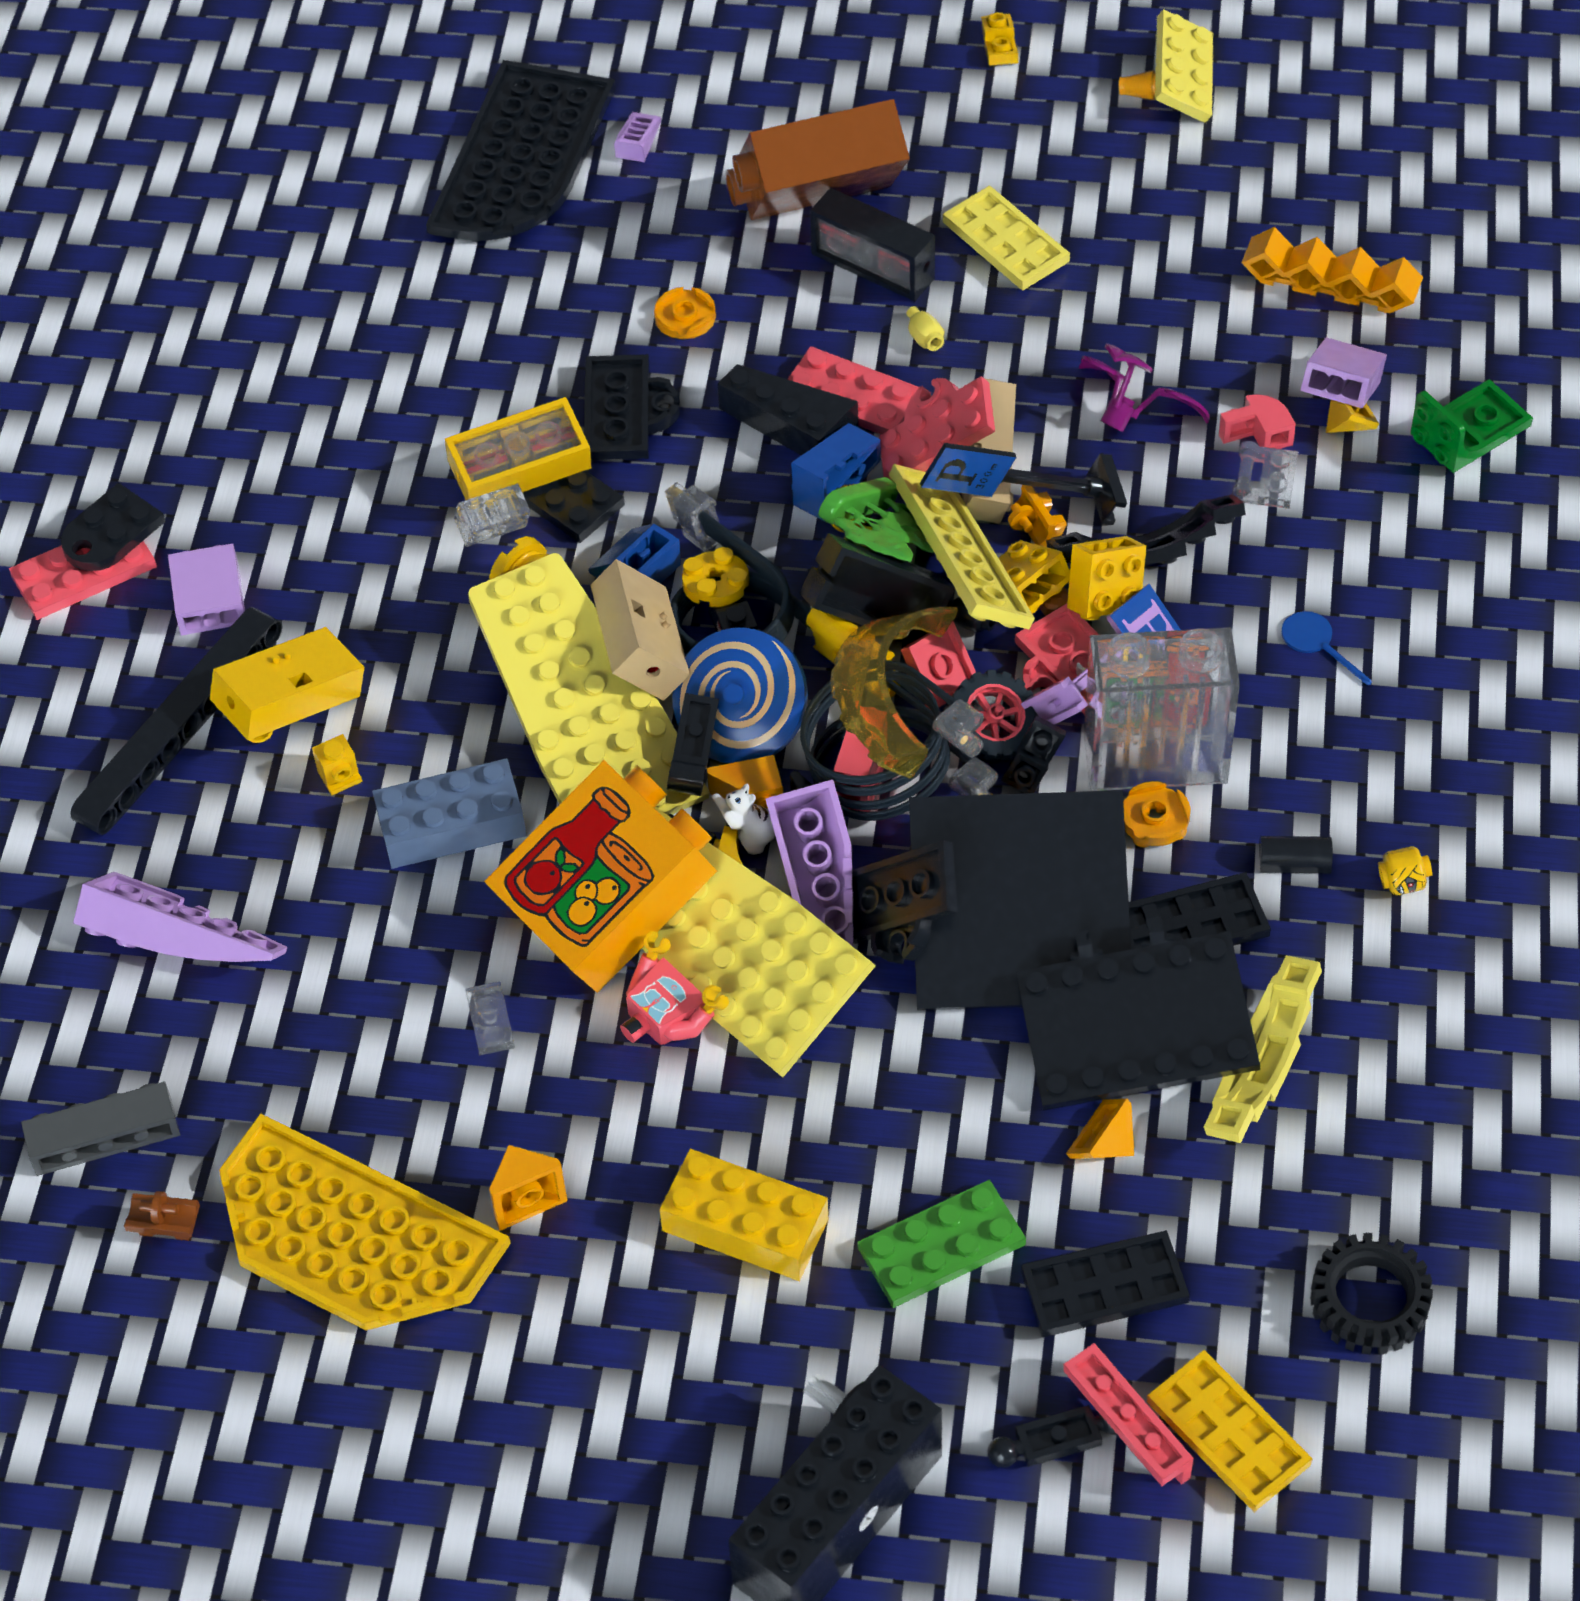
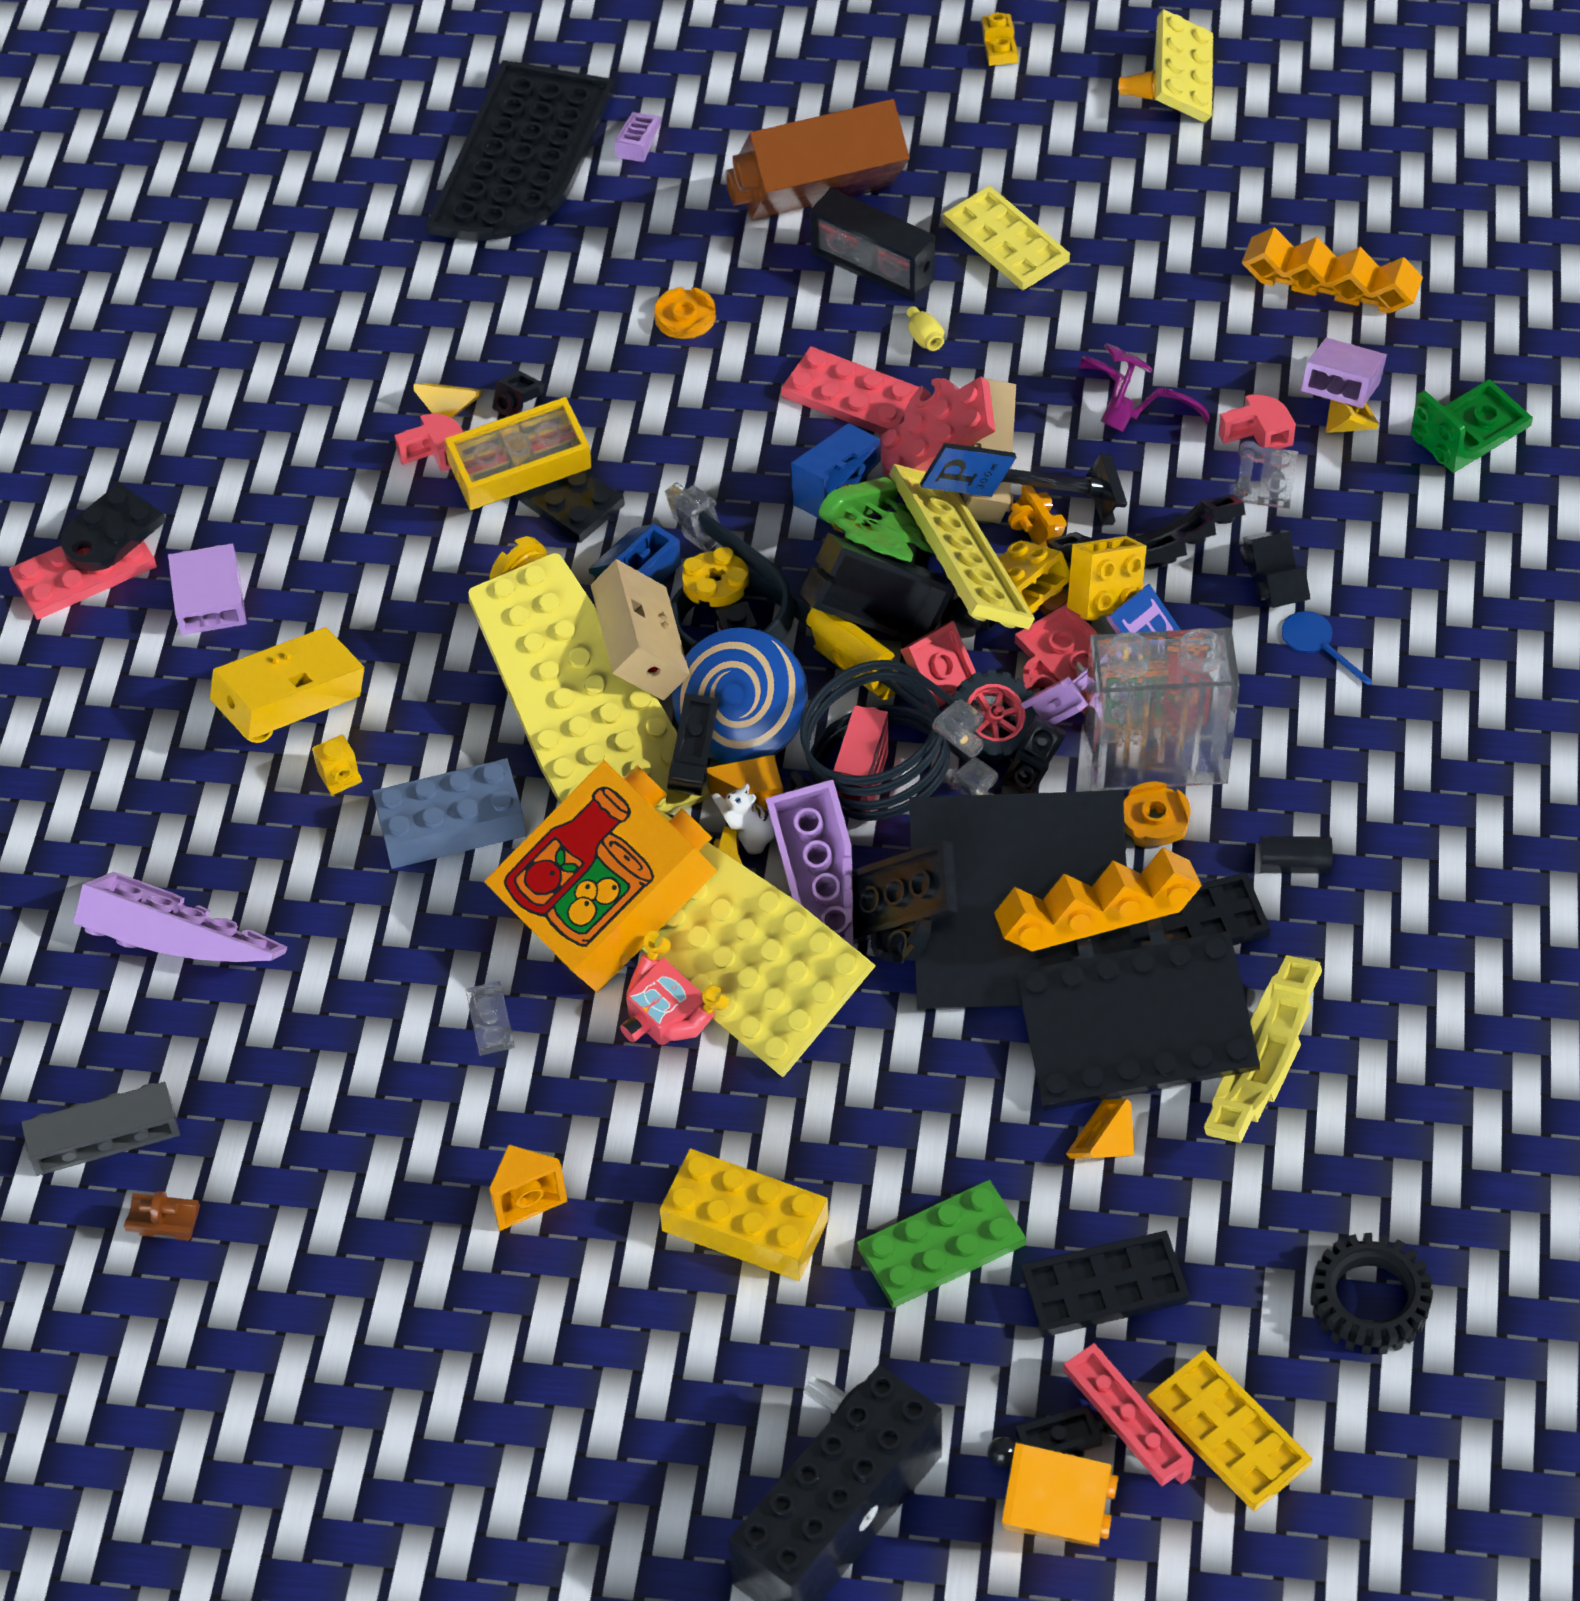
(169, 726): black beam -> none
(349, 1231): yellow plate -> none
(427, 440): none -> coral brick
(445, 398): none -> yellow slope
(492, 514): clear brick -> none
(514, 391): none -> black bracket
(624, 406): black plate -> none
(783, 408): black wedge -> none
(862, 689): clear yellow windscreen -> none
(1058, 1496): none -> light orange slope
(1113, 902): none -> light orange brick
(1274, 569): none -> black brick
(1404, 870): yellow head -> none

